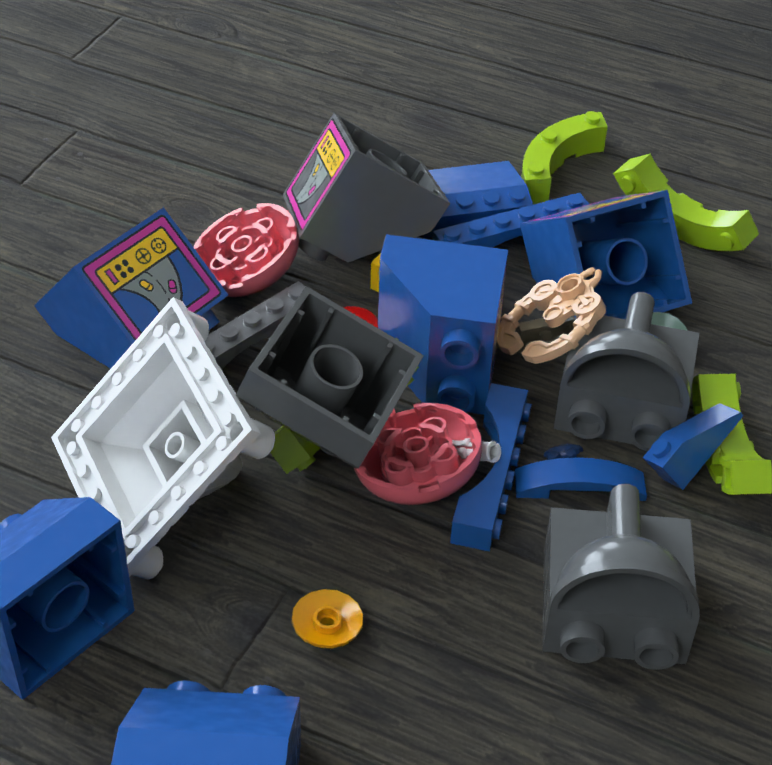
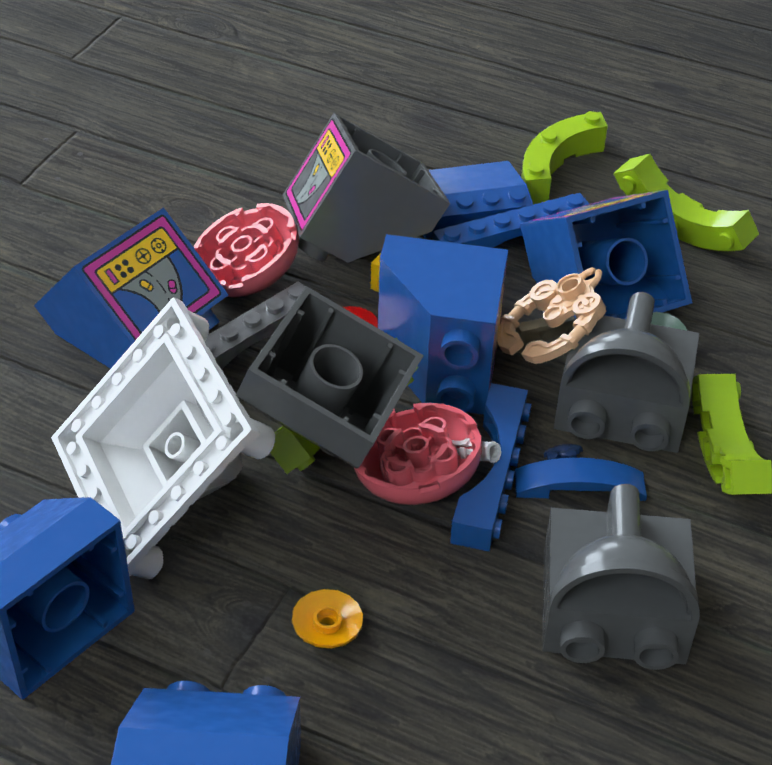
(688, 446): blue slope -> none

